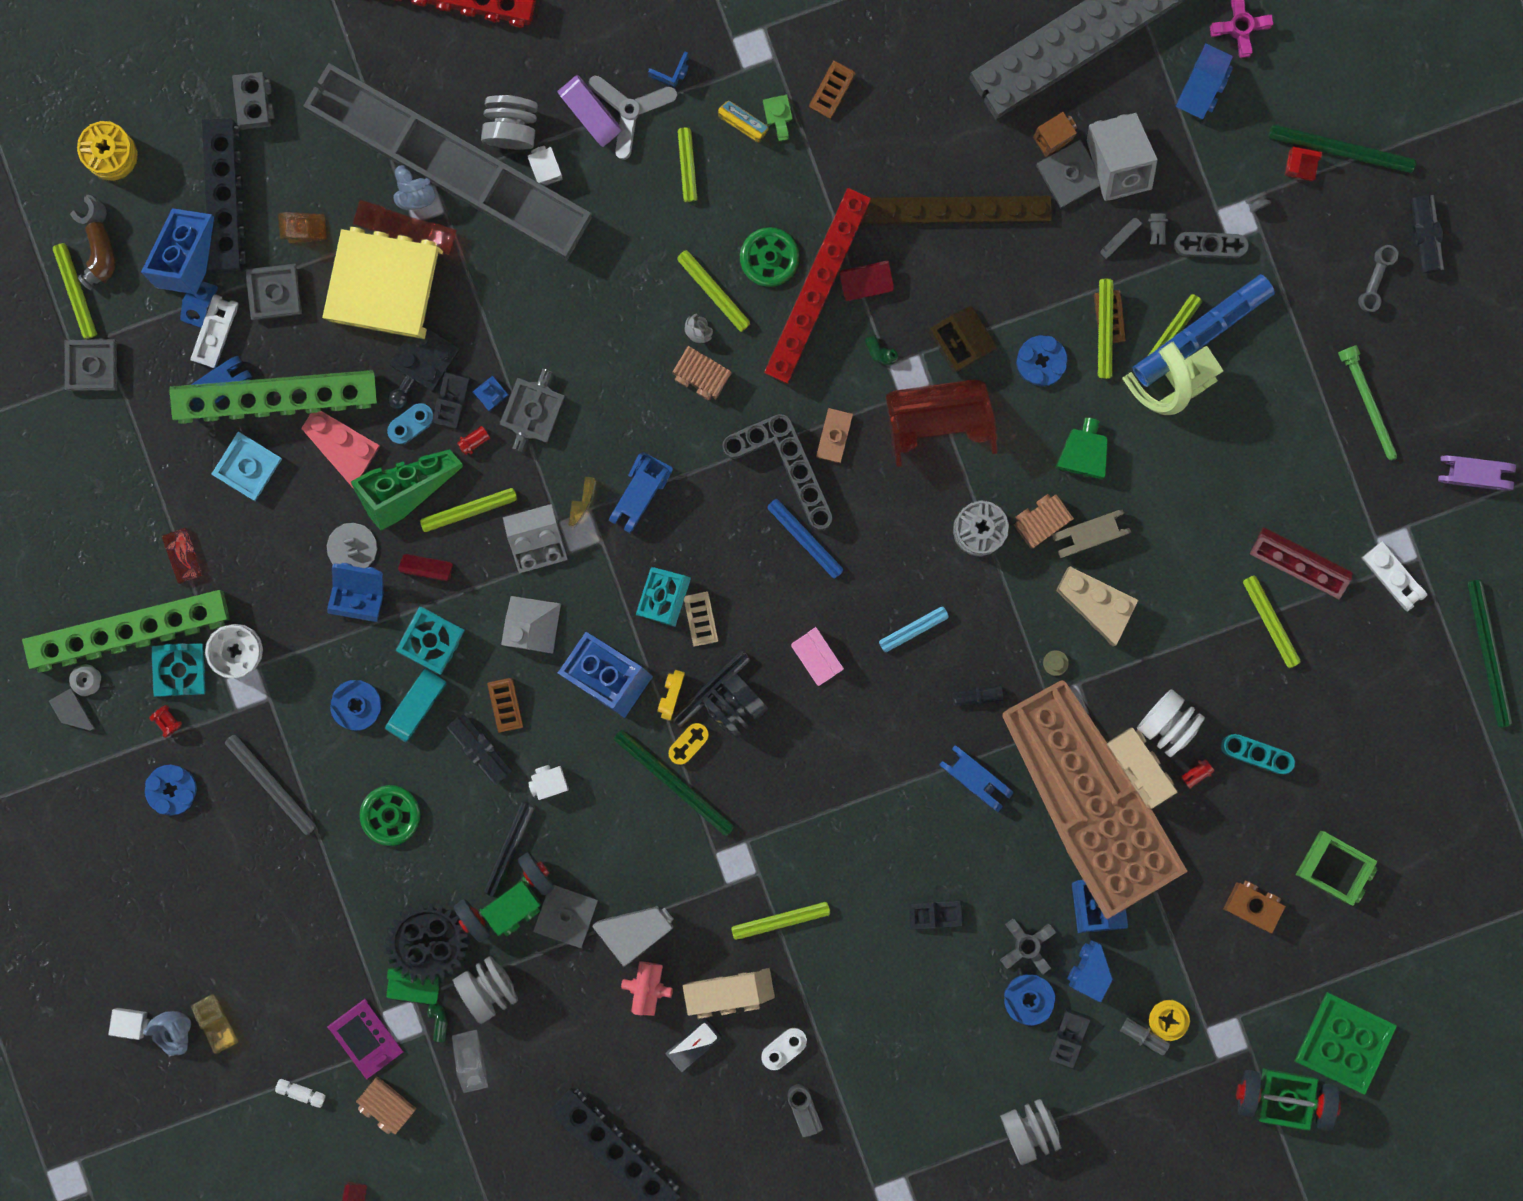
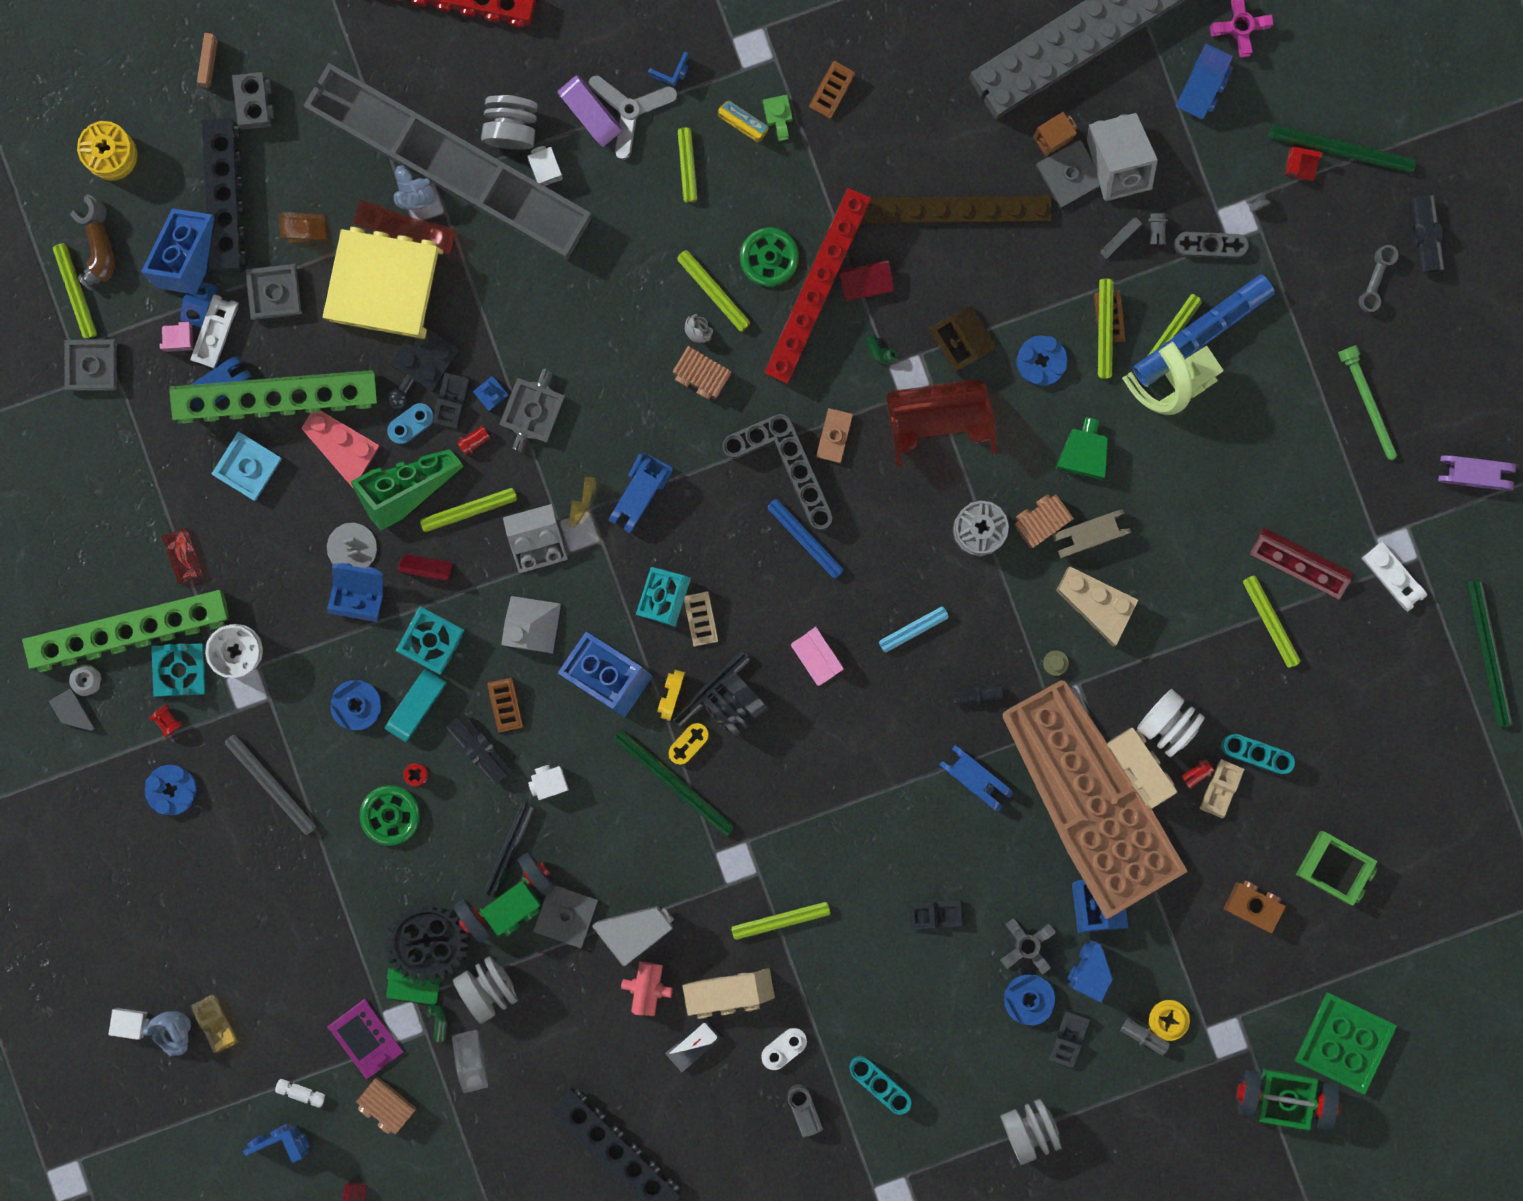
(177, 337): none -> bright pink panel
(207, 60): none -> nougat tile
(293, 1140): none -> blue bracket
(423, 774): none -> red bush
(891, 1091): none -> teal beam
(1221, 788): none -> tan slope

